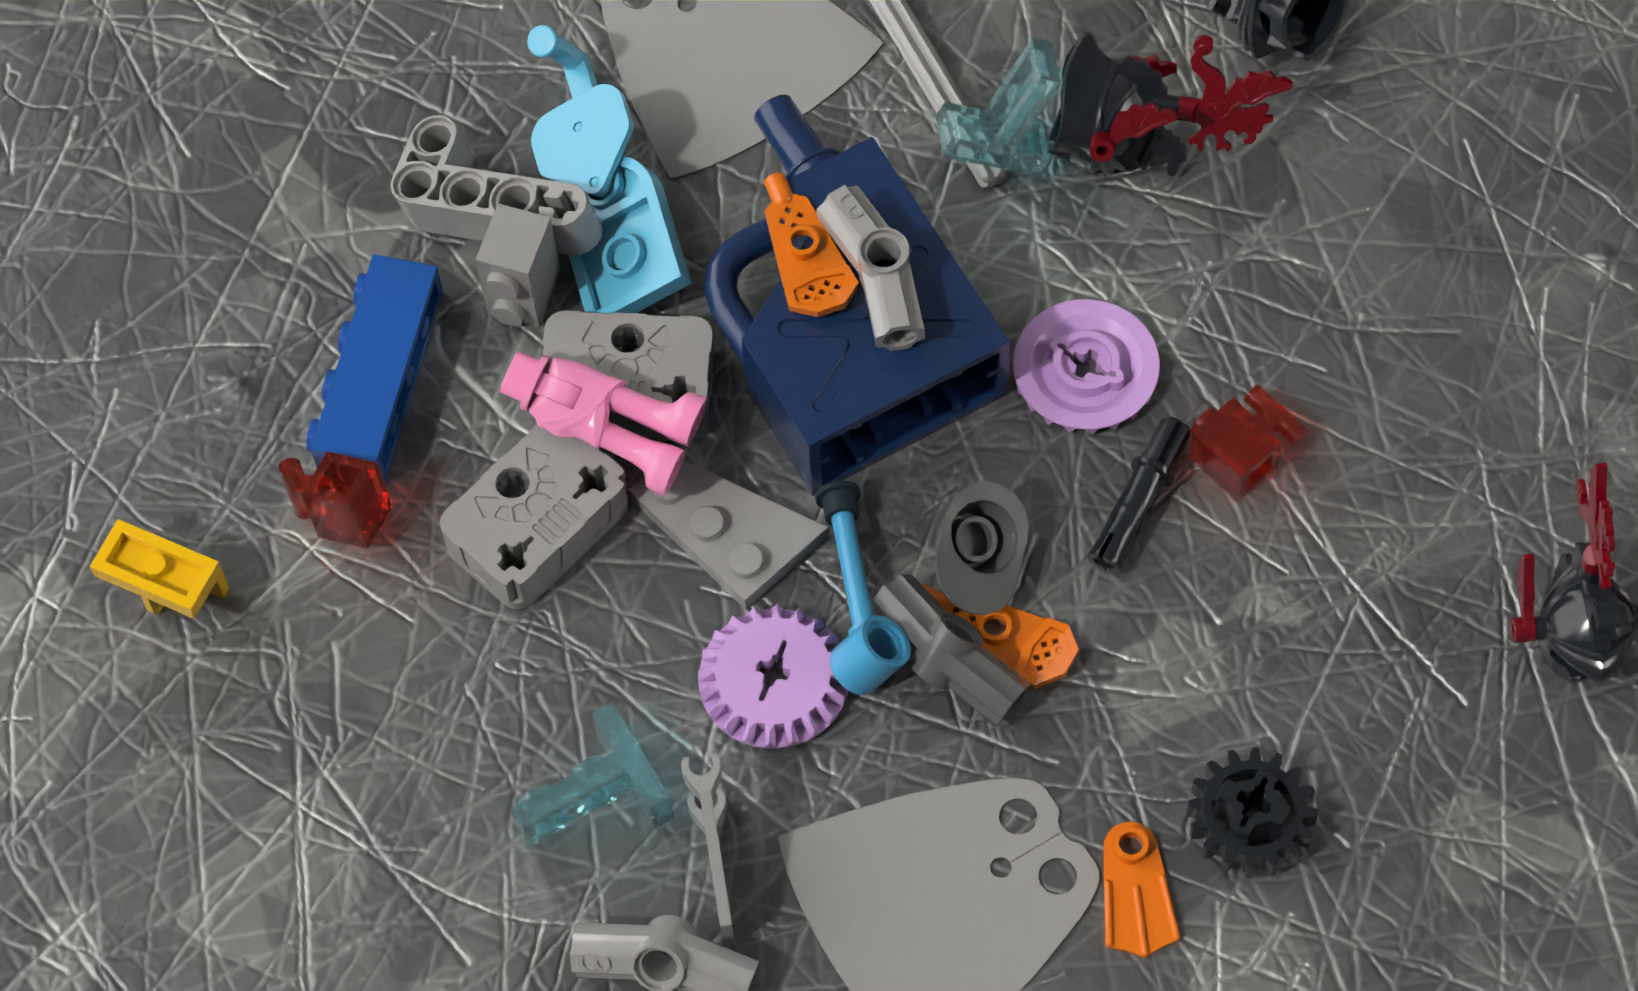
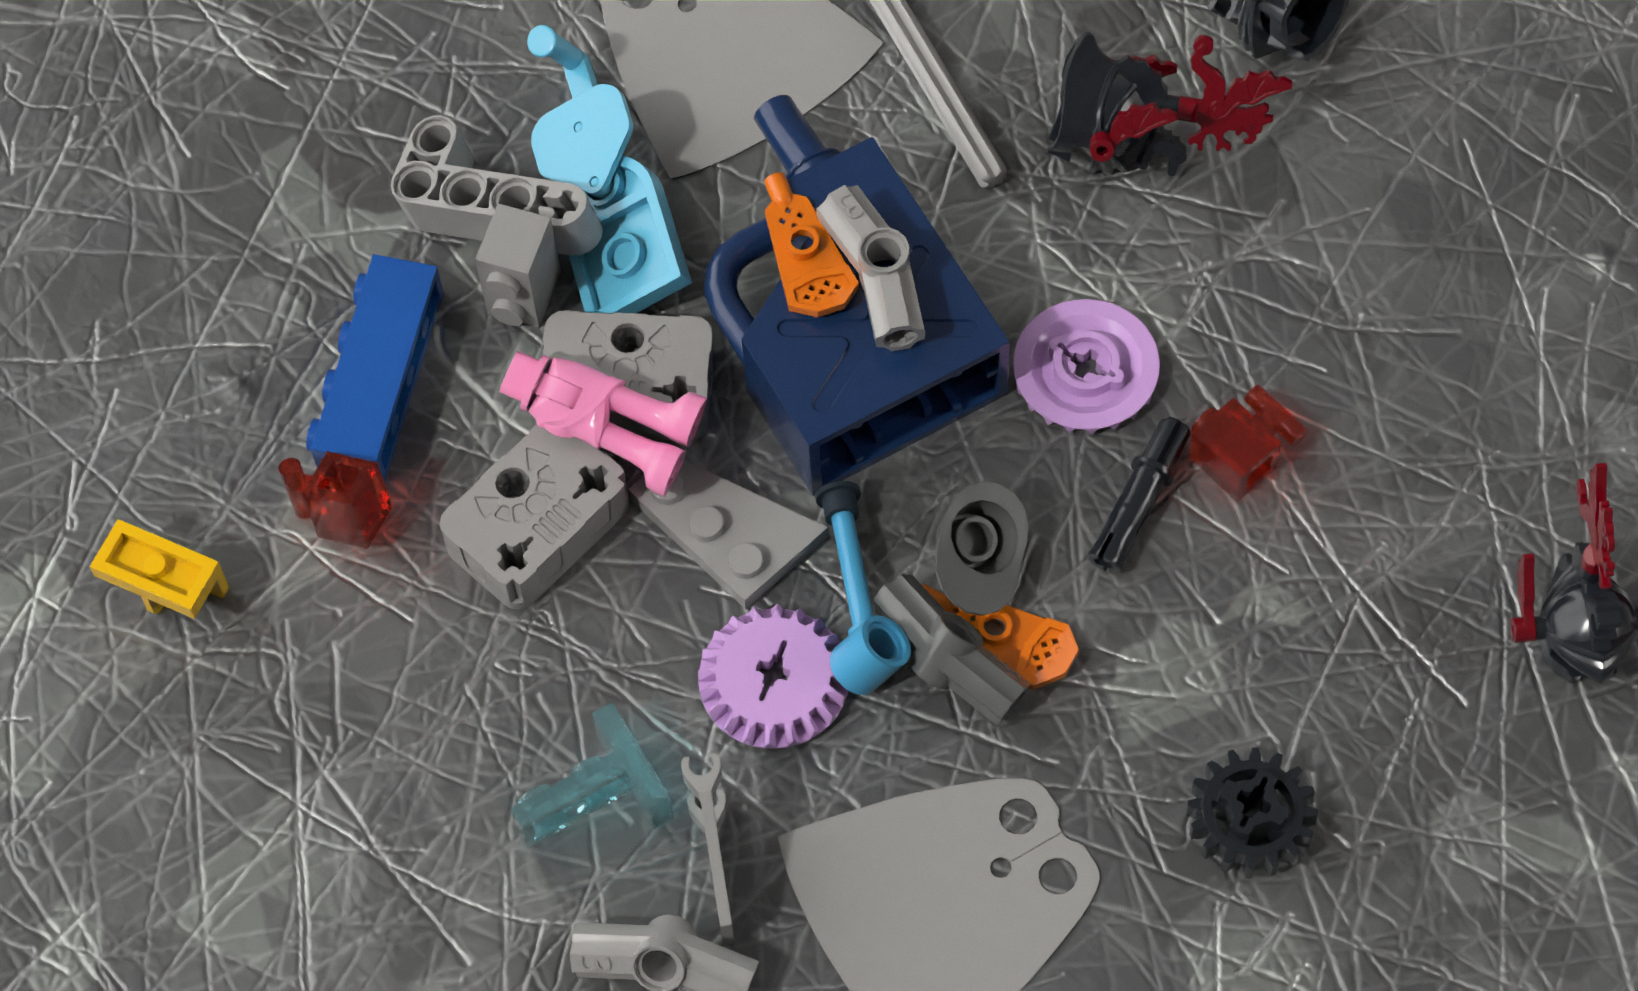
(1008, 128): clear light blue bracket -> none
(1136, 894): orange piece -> none

